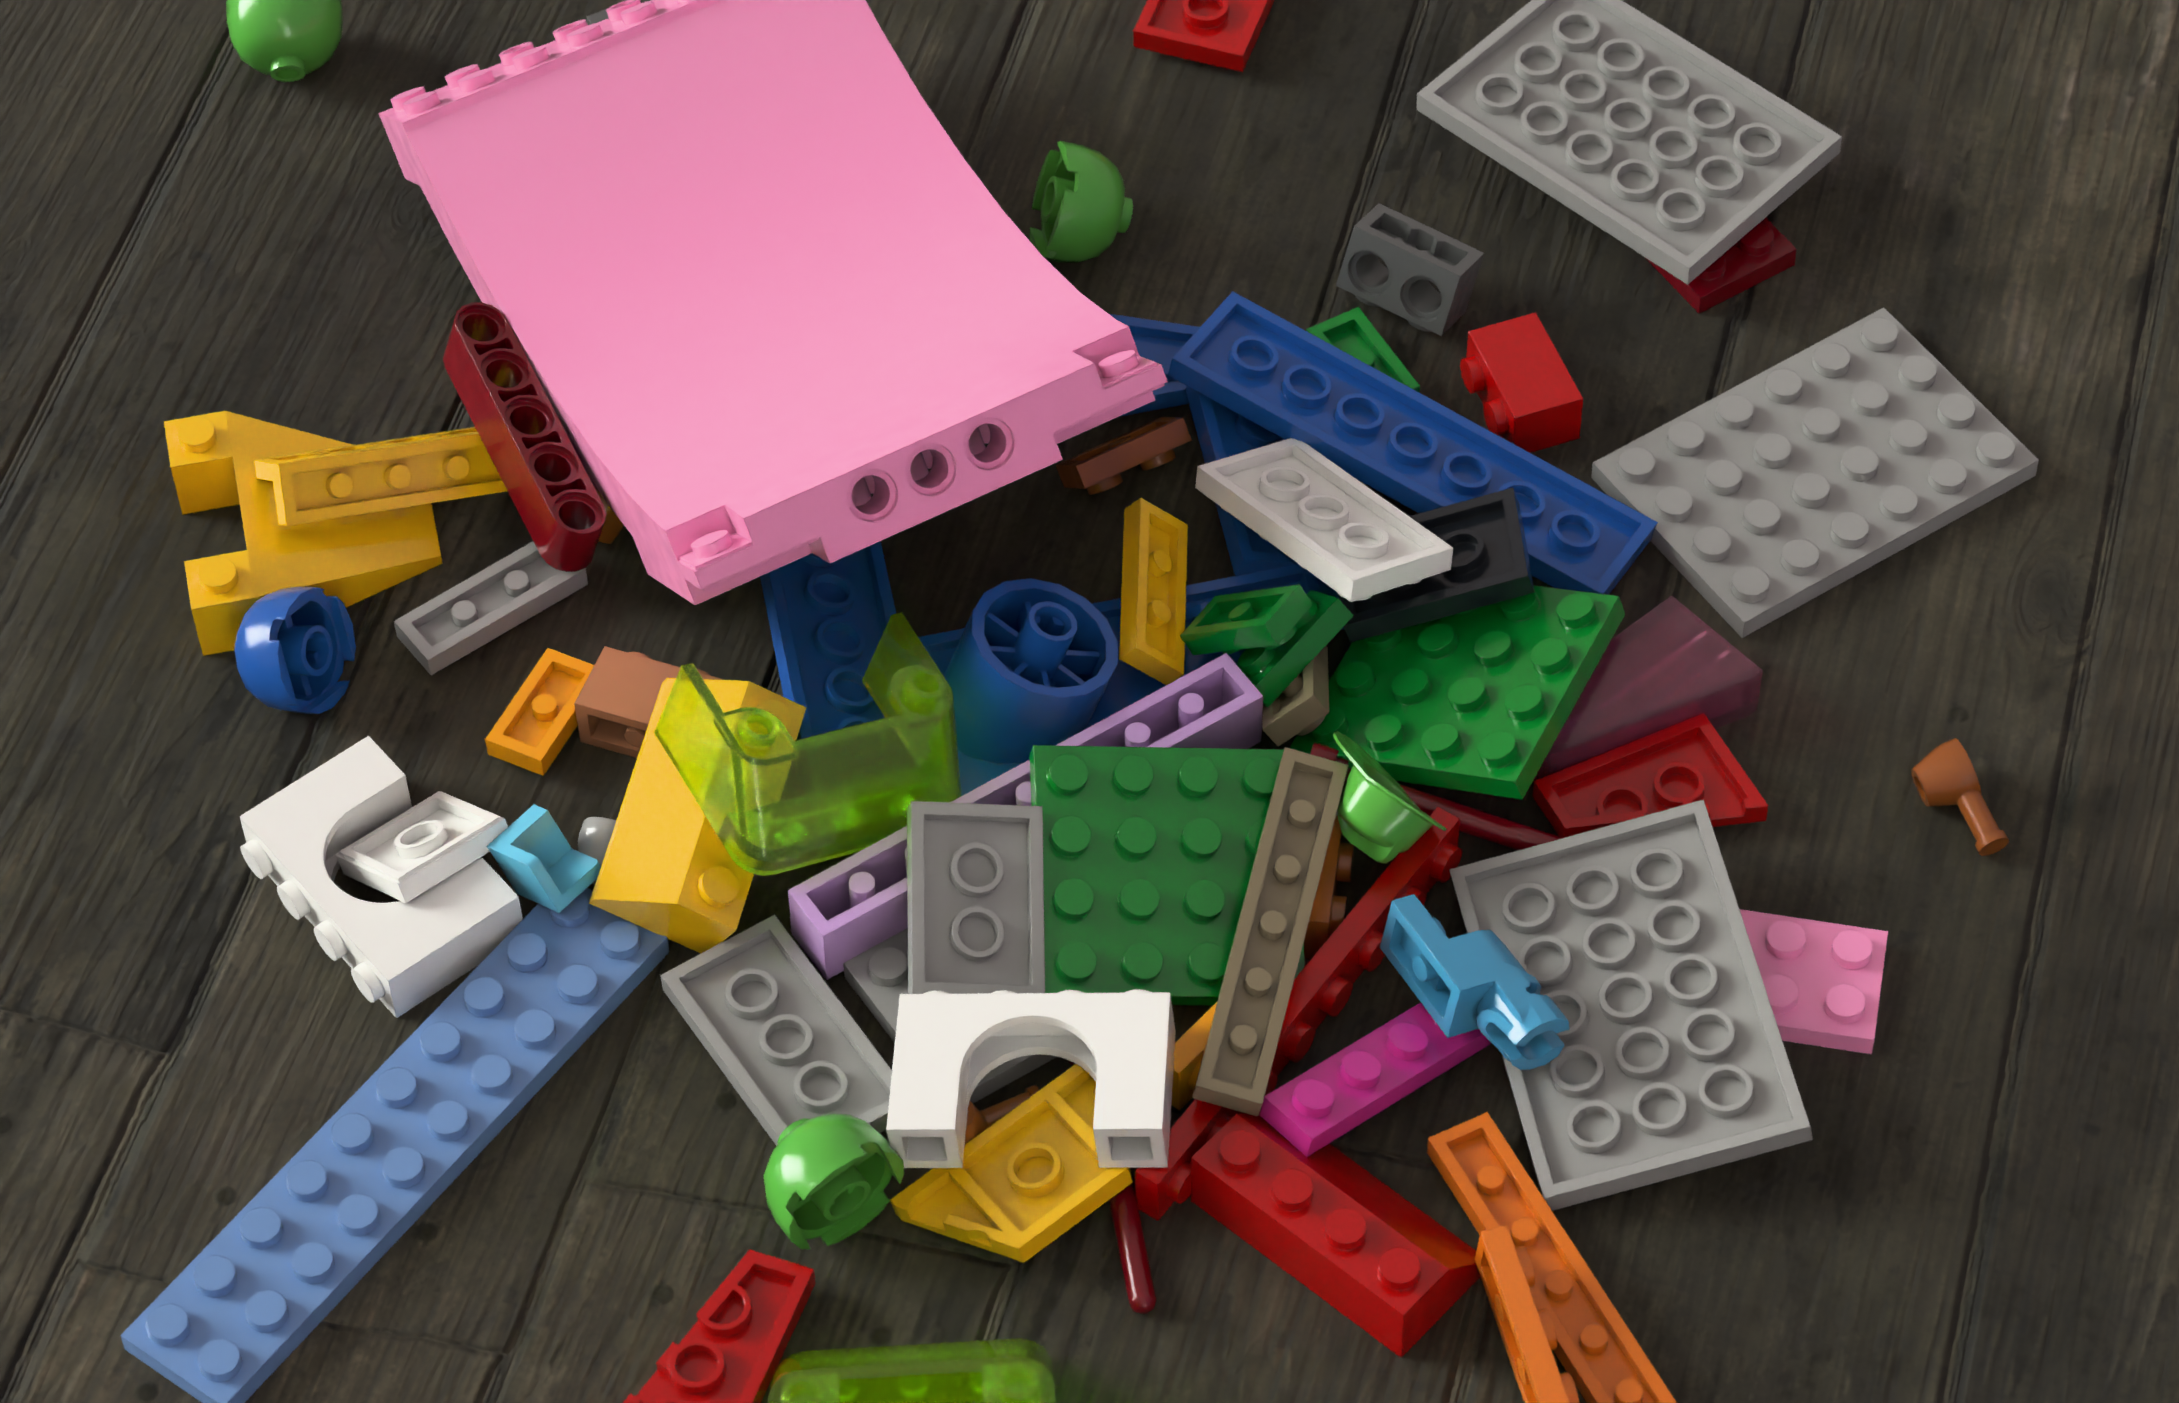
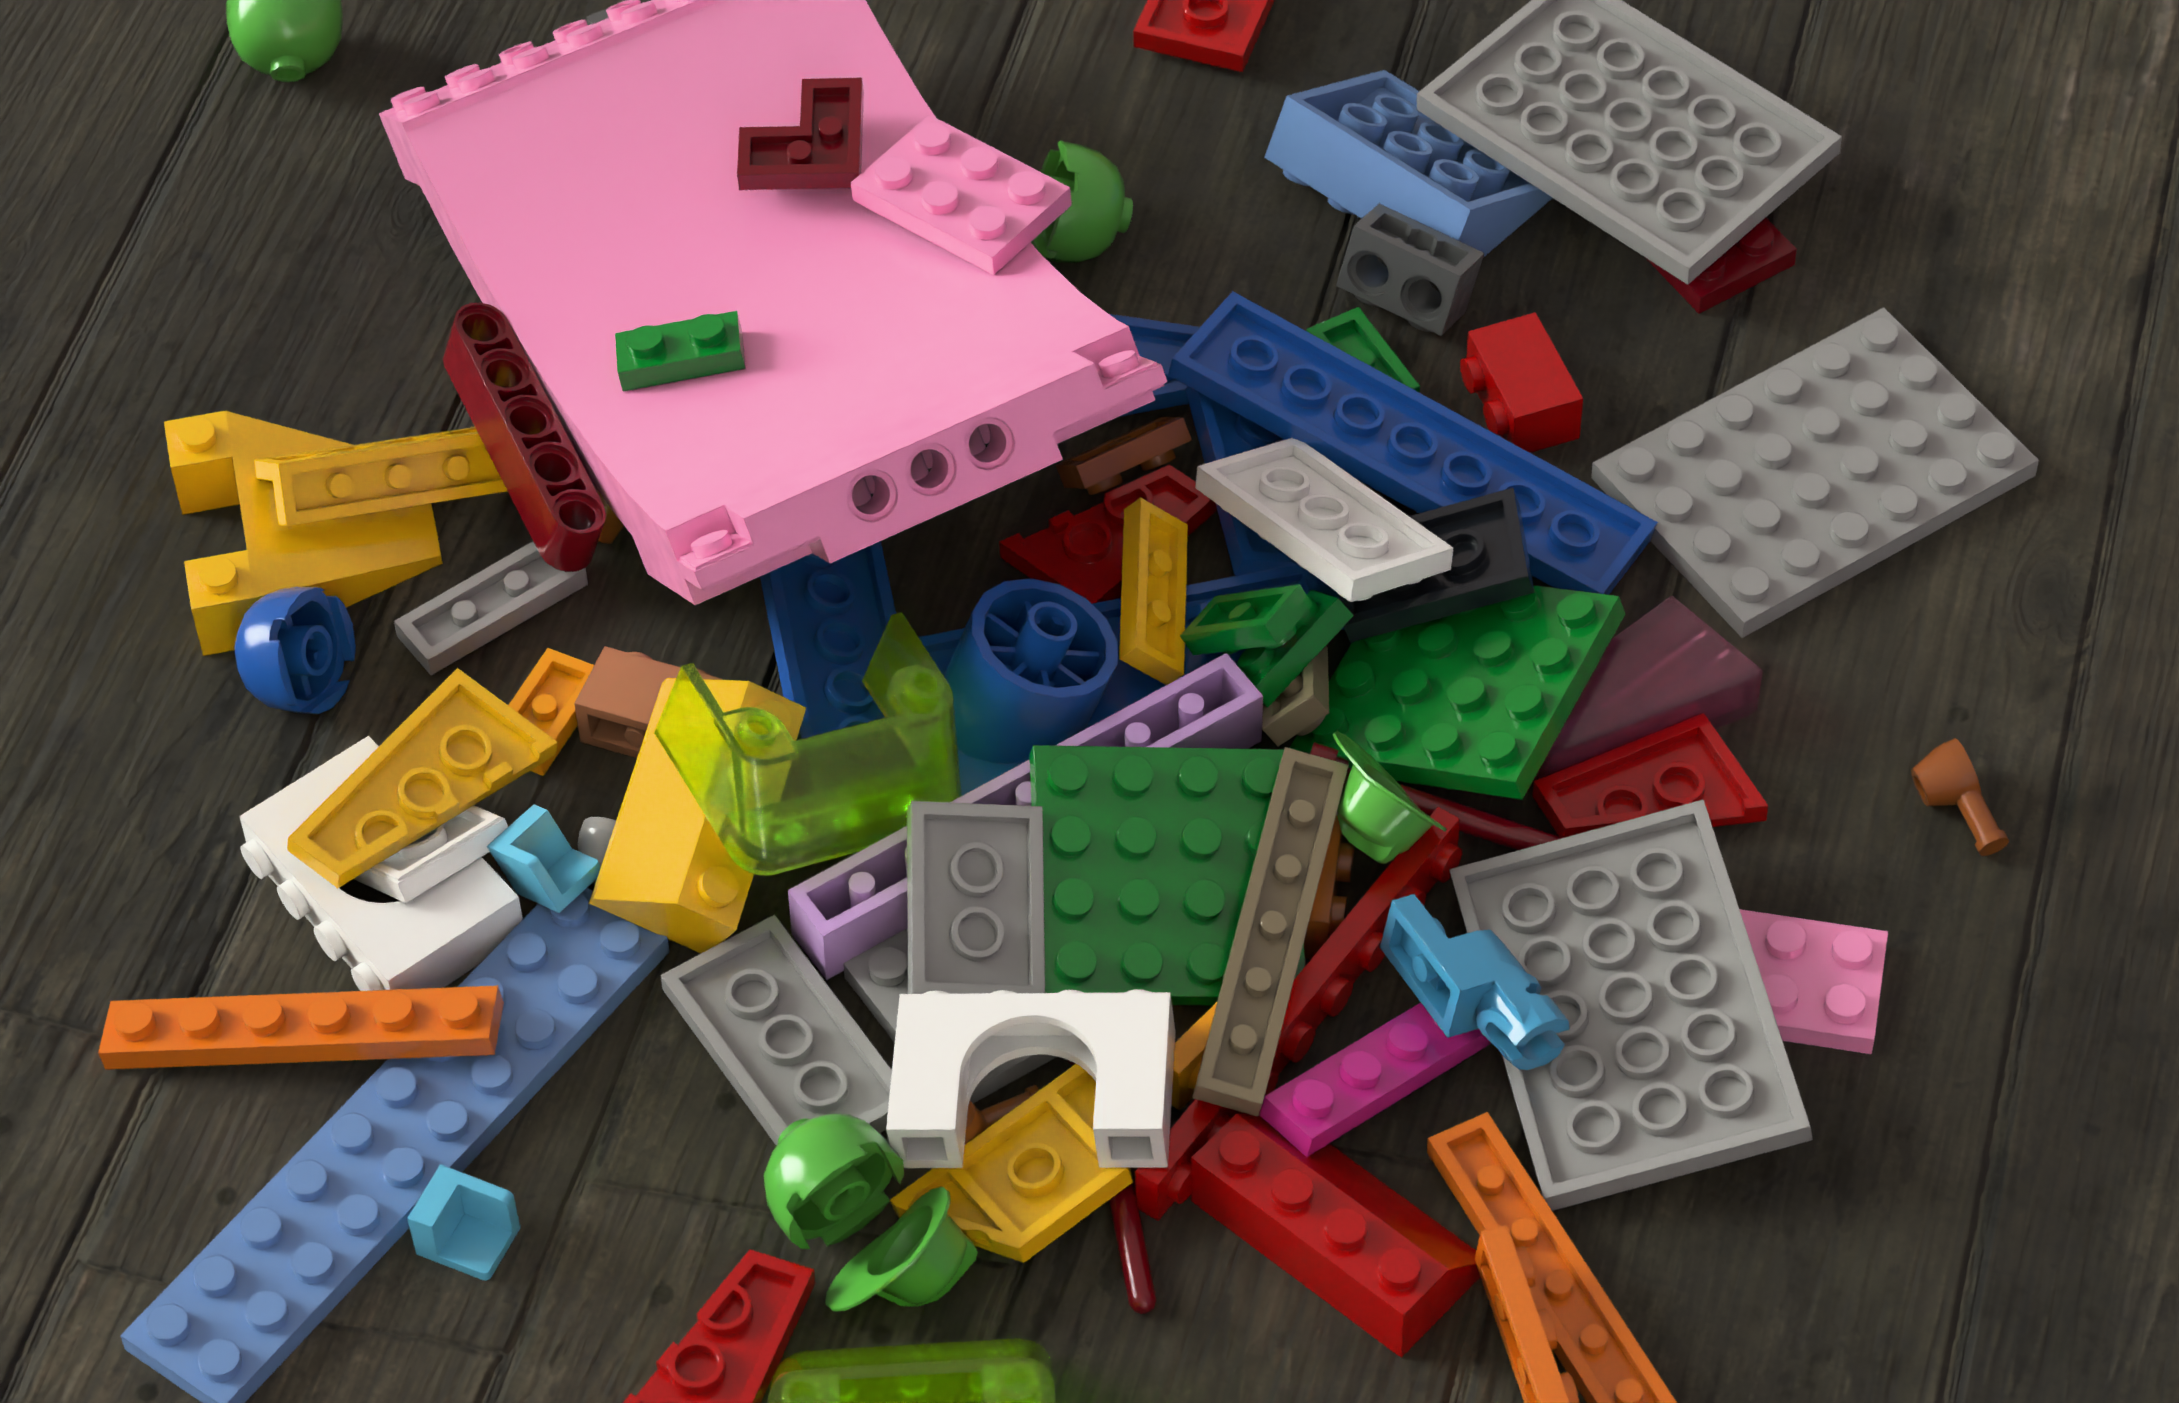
(302, 1027): none -> orange plate
(425, 773): none -> yellow wing
(464, 1223): none -> medium azure panel
(679, 350): none -> green plate
(816, 154): none -> dark red plate
(908, 1262): none -> bright green piece
(961, 194): none -> bright pink plate
(1087, 548): none -> red wing
(1372, 146): none -> medium blue slope

